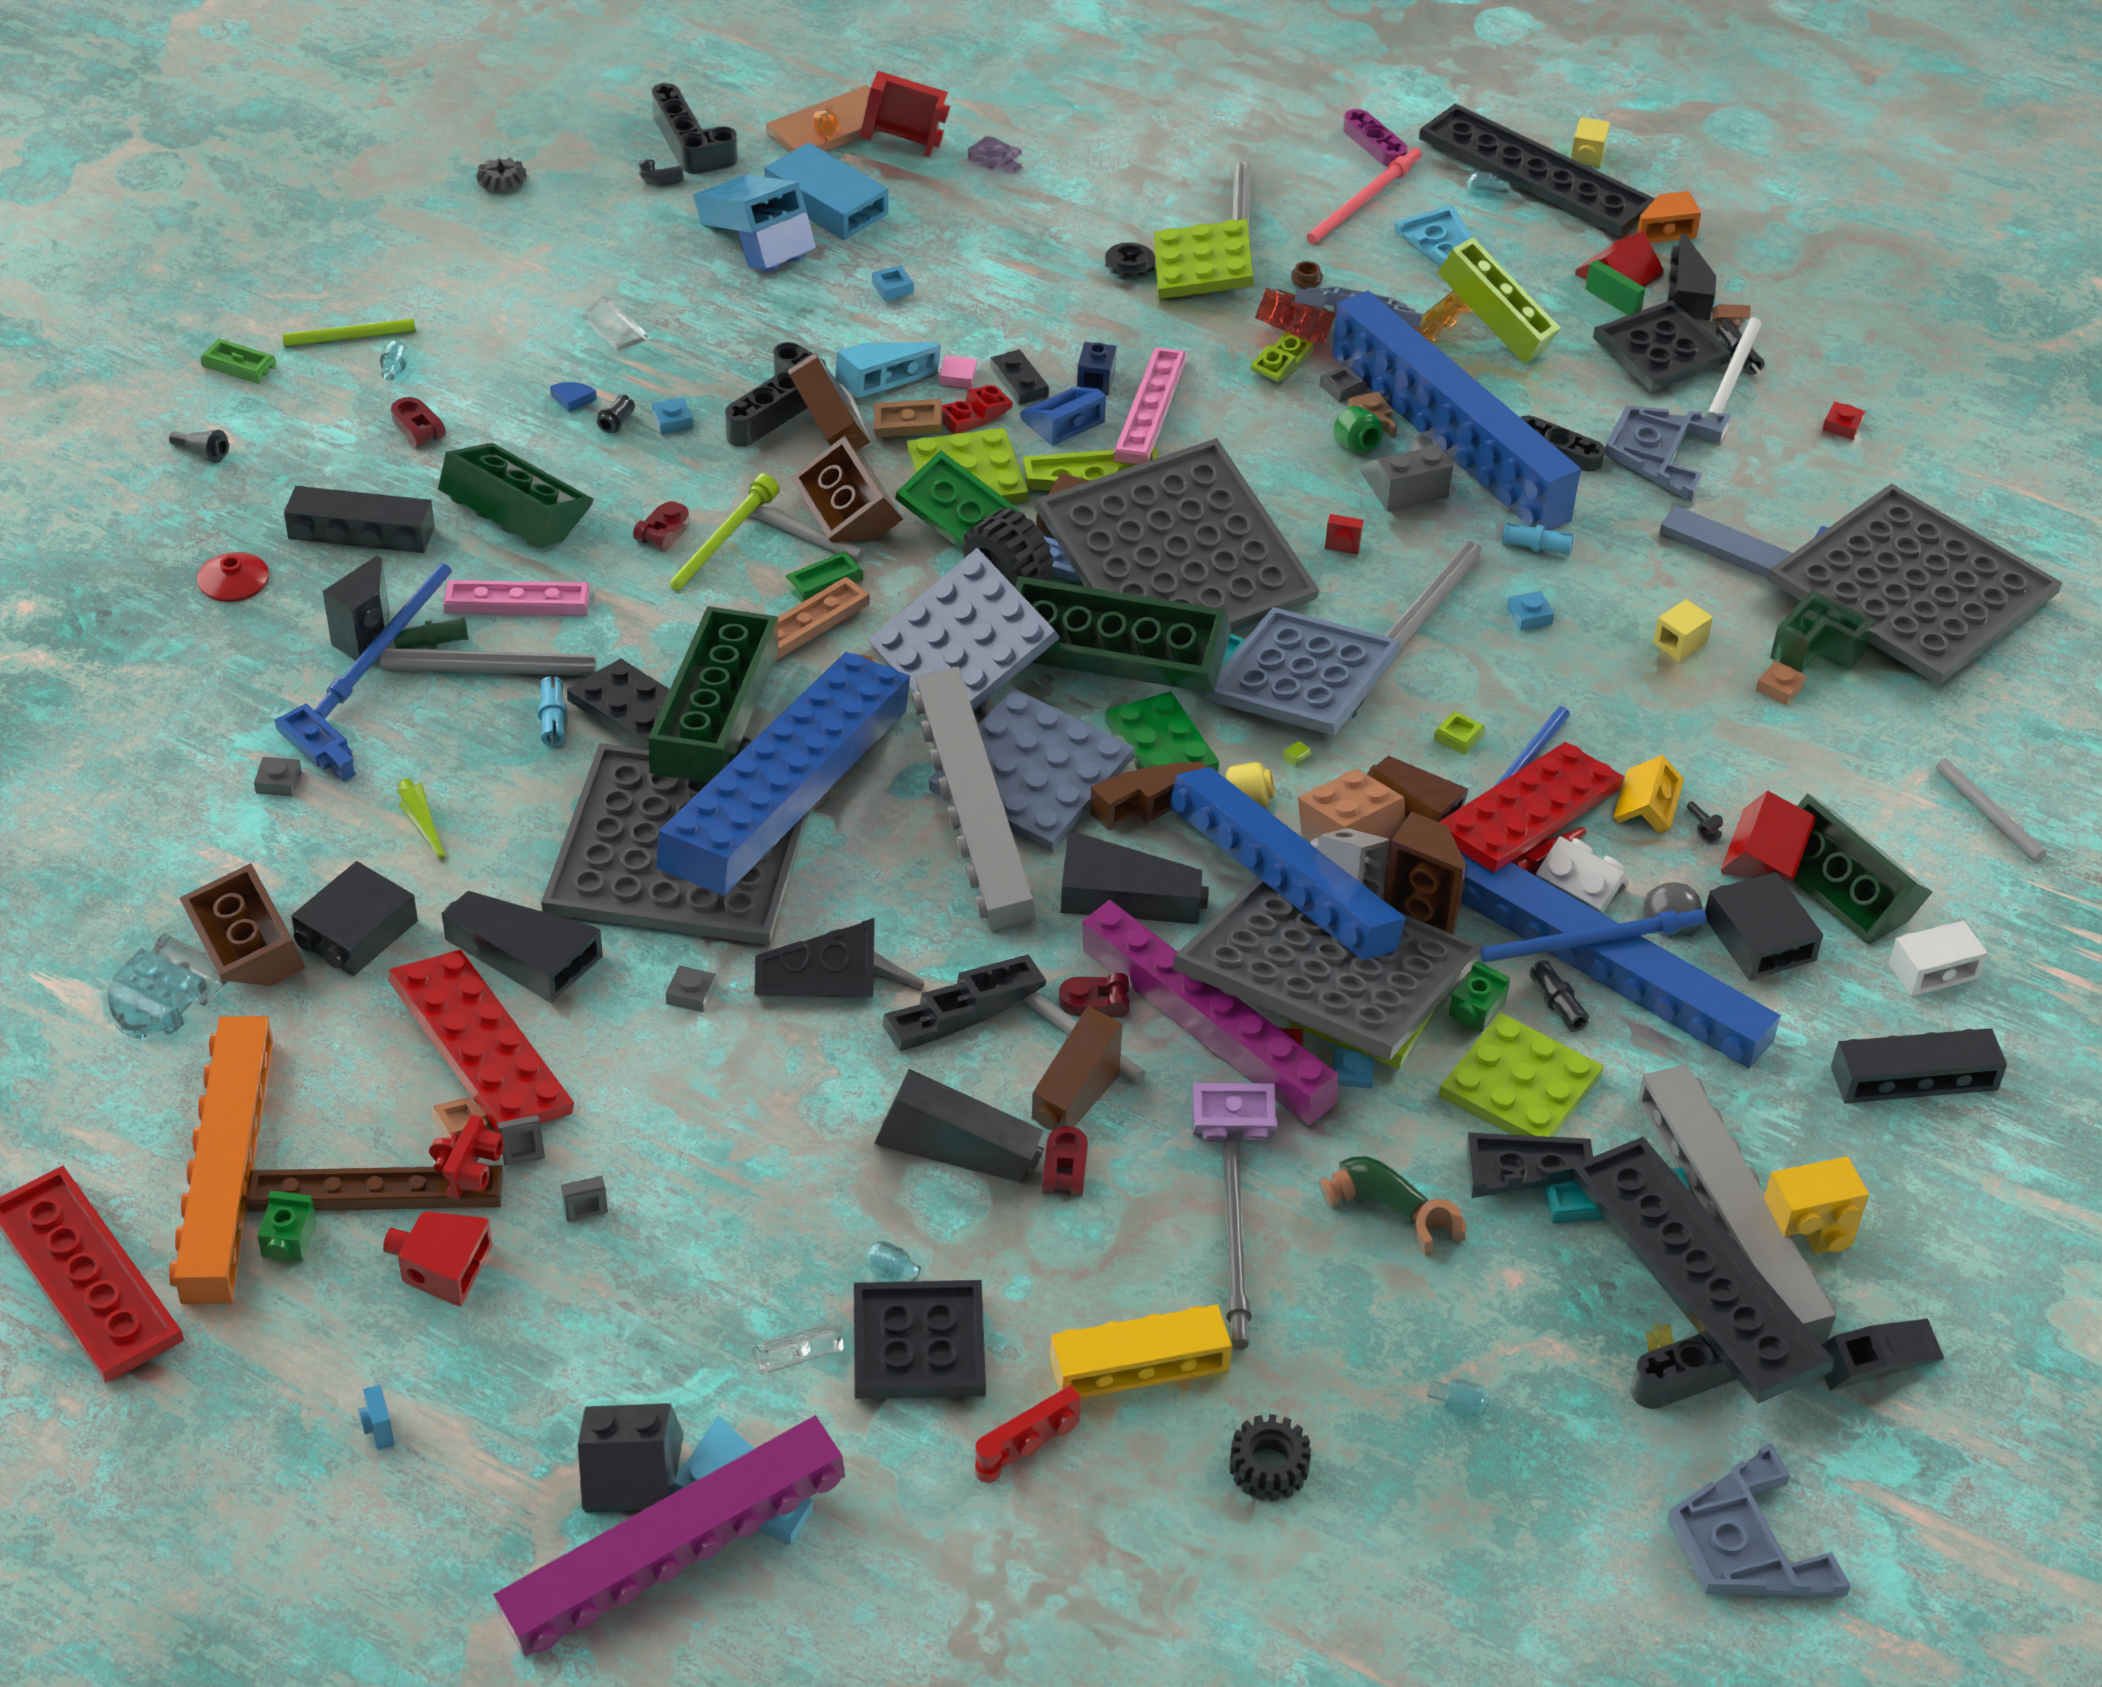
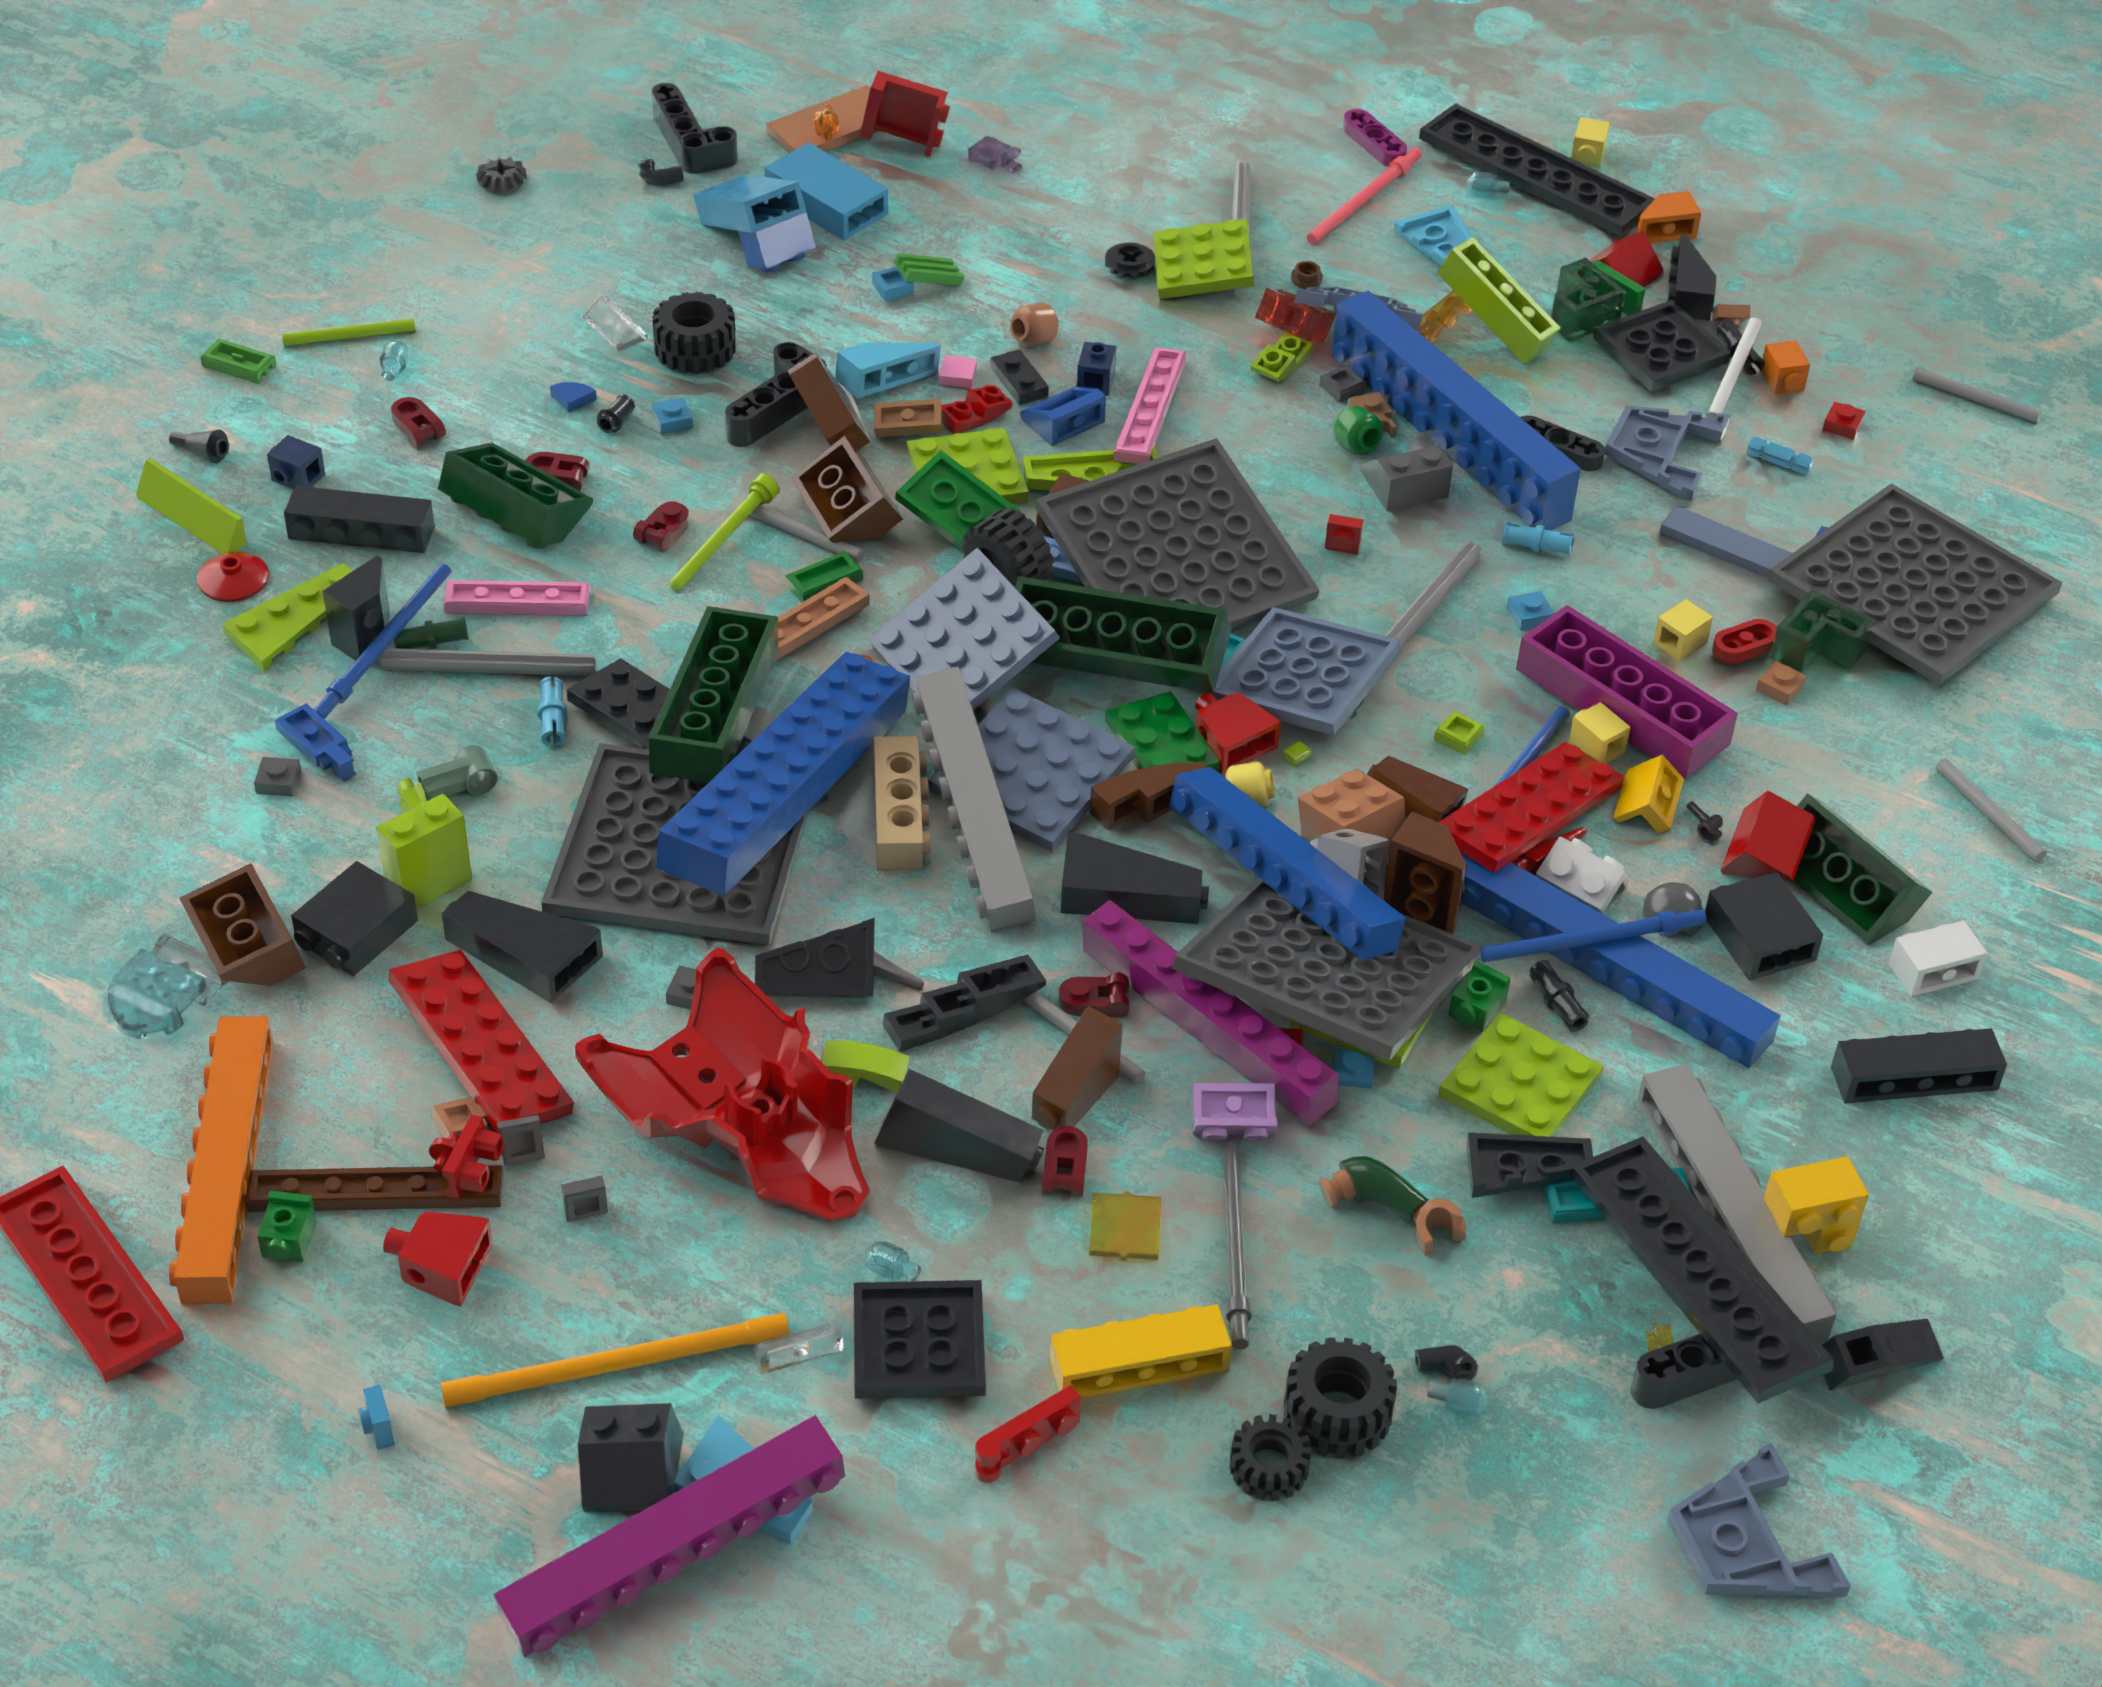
(191, 508): none -> lime slope
(283, 619): none -> lime wing
(296, 463): none -> dark blue brick
(426, 849): none -> lime brick
(468, 771): none -> sand green piece
(480, 1387): none -> light orange piece
(565, 467): none -> dark red plate
(694, 332): none -> black tyre
(765, 1099): none -> red piece
(867, 1061): none -> lime slope
(899, 803): none -> tan brick
(928, 269): none -> bright green tile
(1034, 324): none -> nougat head
(1125, 1226): none -> clear yellow piece
(1236, 728): none -> red torso
(1344, 1369): none -> black tyre
(1449, 1359): none -> black arm
(1585, 299): none -> clear green brick
(1595, 666): none -> magenta brick
(1599, 733): none -> light yellow brick
(1744, 641): none -> red plate
(1779, 455): none -> medium azure axle
(1785, 367): none -> orange brick
(1977, 395): none -> light grey bar

